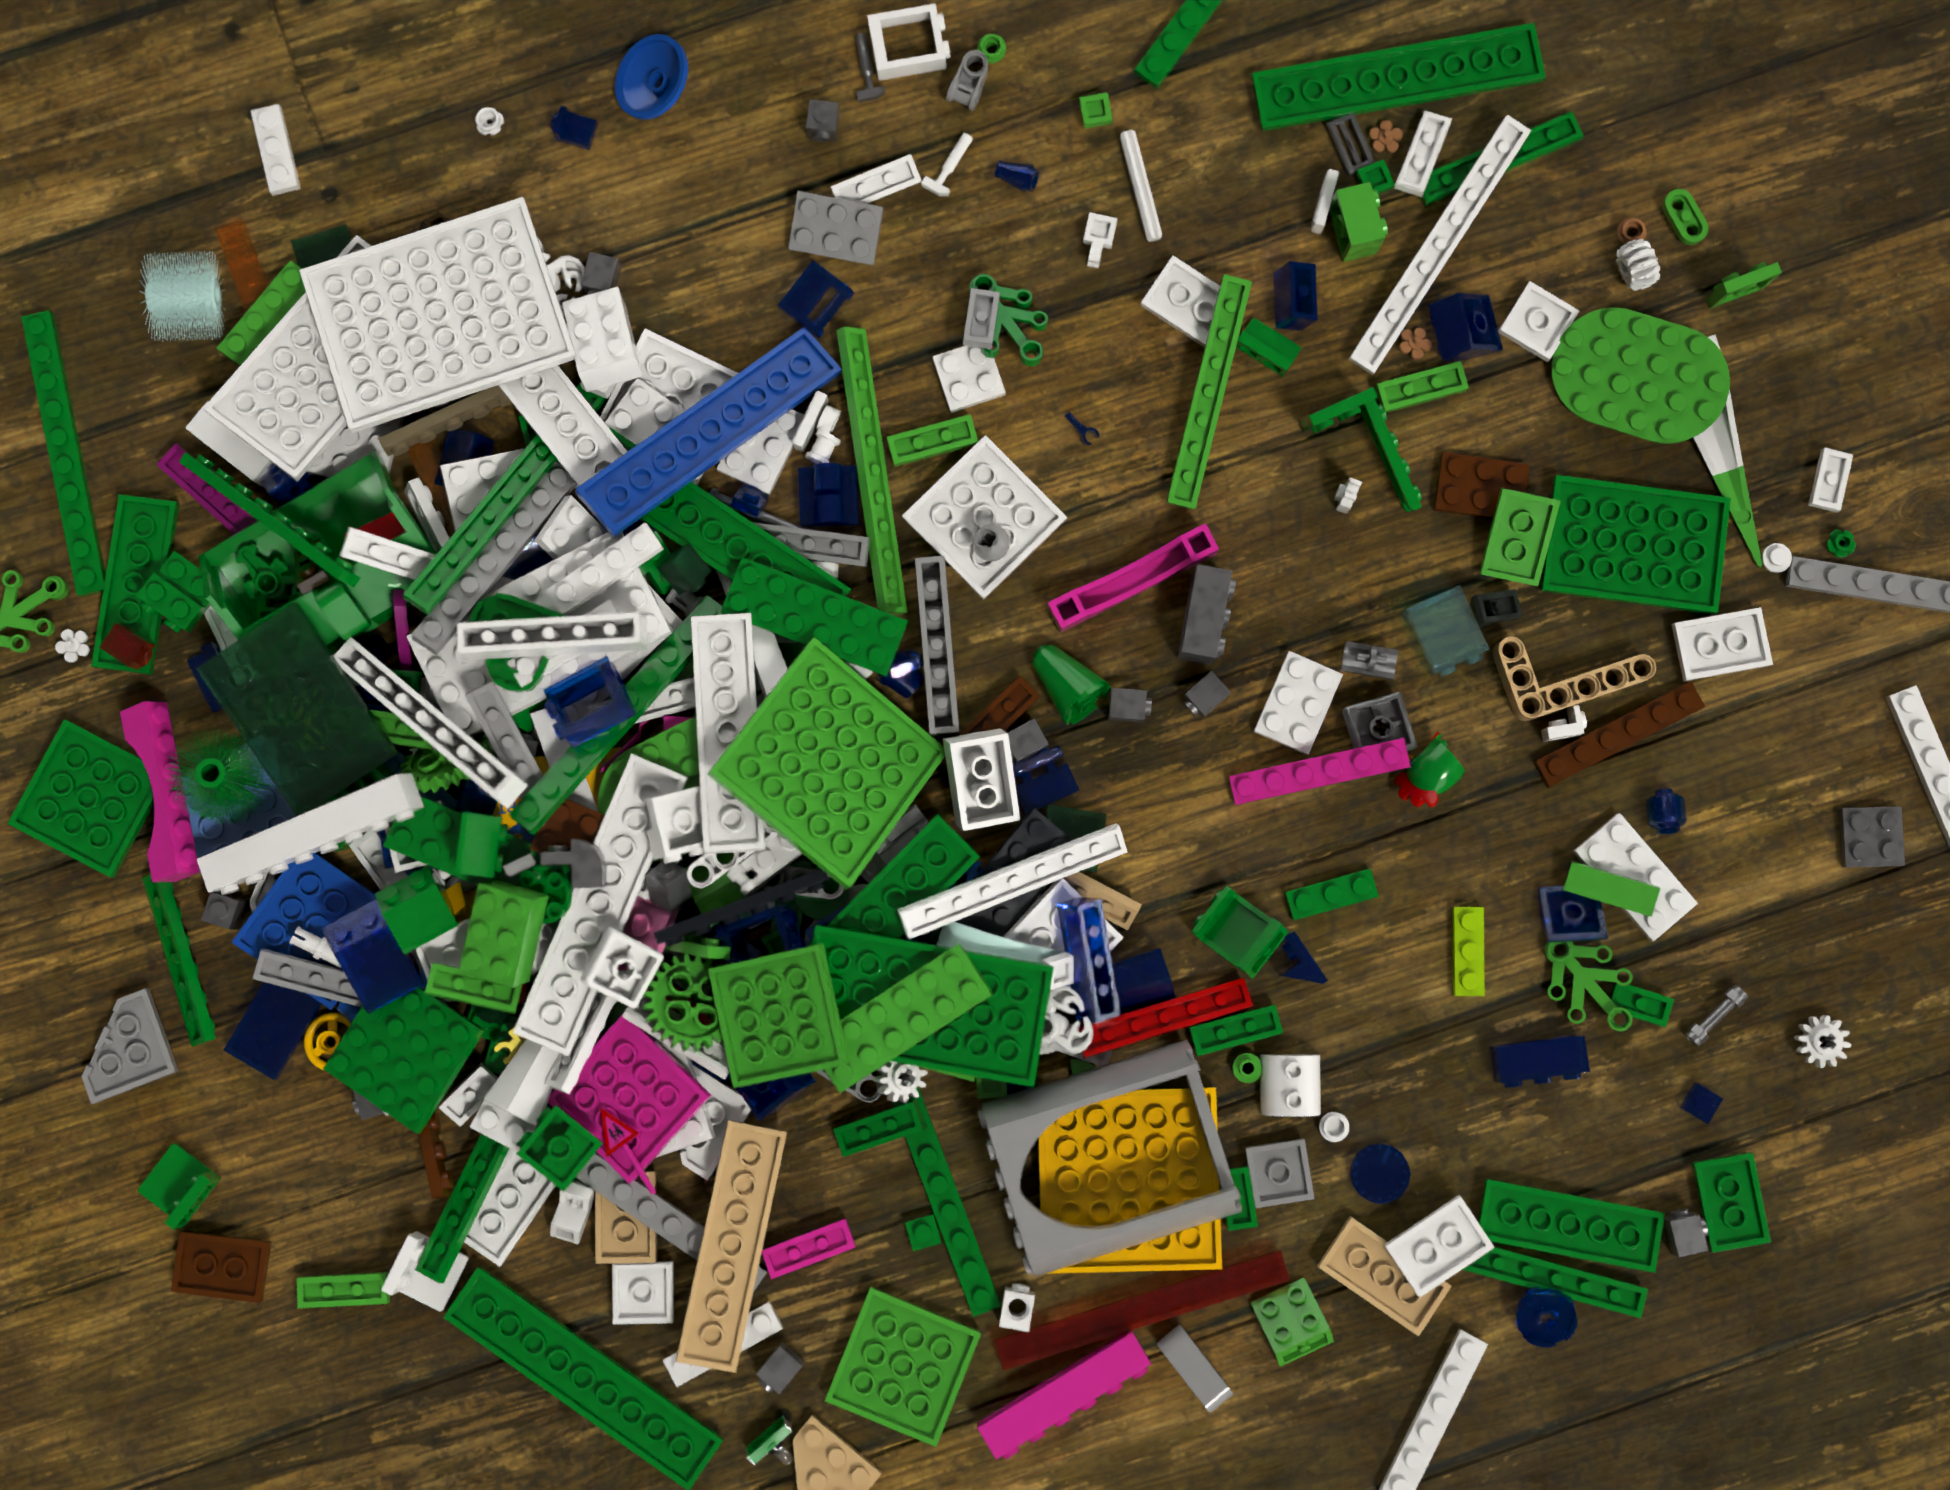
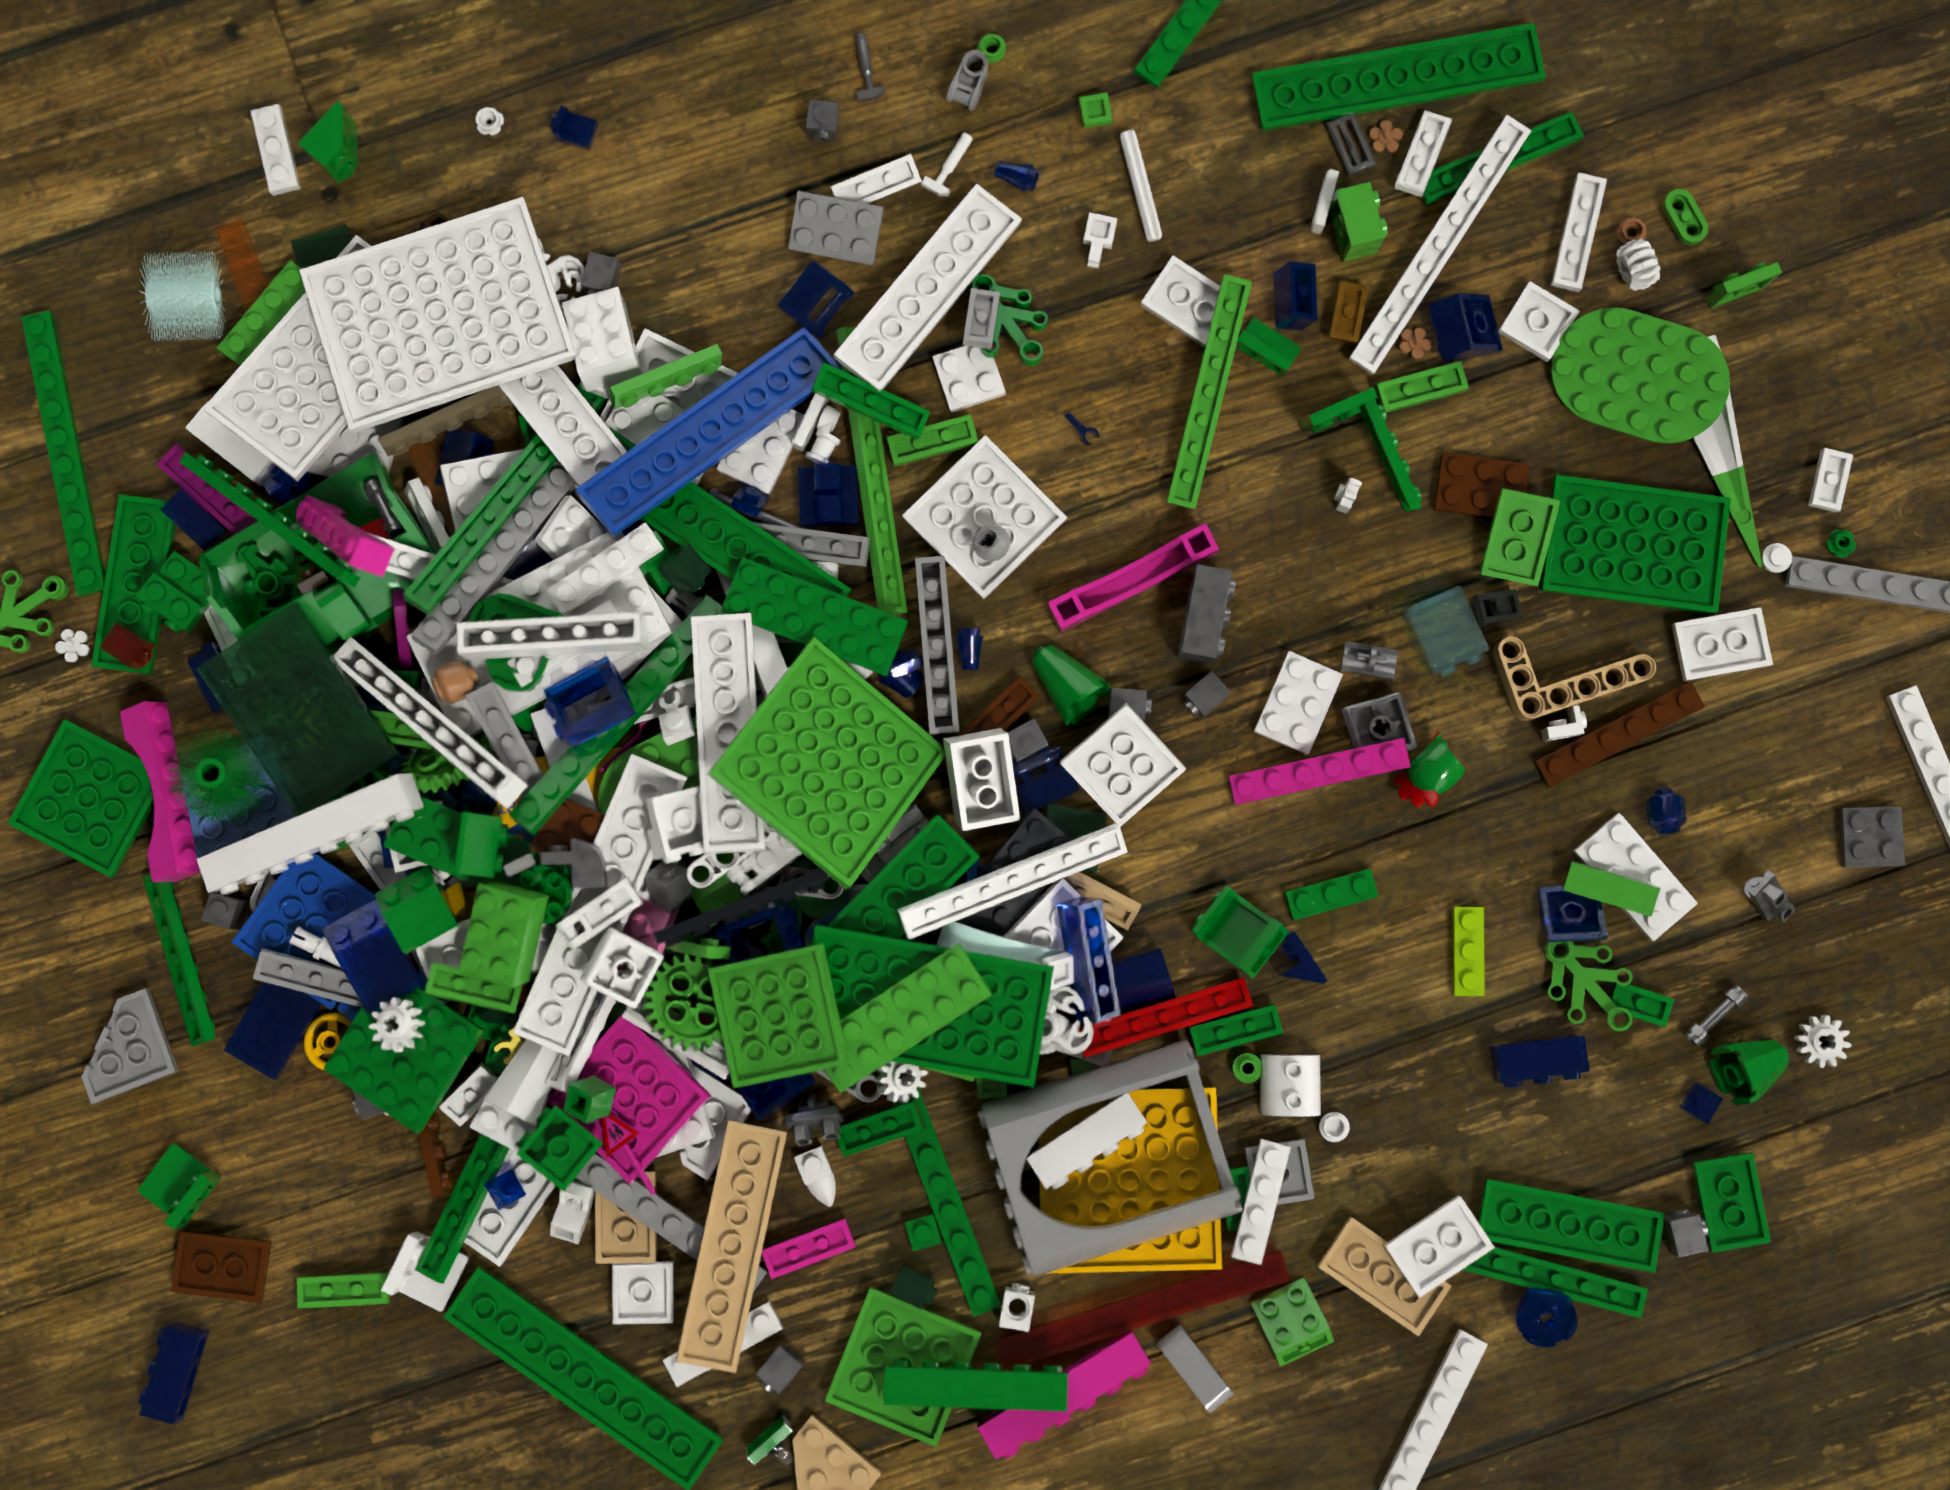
(173, 1372): none -> clear blue brick
(193, 519): none -> clear blue plate
(333, 143): none -> green slope
(347, 541): none -> dark pink arch
(376, 494): none -> flat silver bar
(389, 1033): none -> white gear
(454, 681): none -> medium nougat head
(505, 1189): none -> clear blue plate
(589, 1099): none -> green brick
(600, 913): none -> white plate
(651, 77): blue dish -> none
(659, 379): none -> bright green plate
(677, 720): none -> white plate
(814, 1117): none -> flat silver hips
(817, 1174): none -> white plate
(869, 402): none -> green plate
(911, 65): white window -> none
(914, 1286): none -> clear green brick
(927, 288): none -> white plate
(969, 647): none -> clear blue cone
(976, 1387): none -> green brick
(1086, 1140): none -> white brick
(1123, 765): none -> white plate
(1260, 1201): none -> white plate
(1348, 312): none -> pearl gold plate
(1378, 175): green plate -> none
(1380, 1173): clear blue tile -> none
(1578, 232): none -> white plate
(1748, 1068): none -> green cone
(1769, 897): none -> flat silver hips

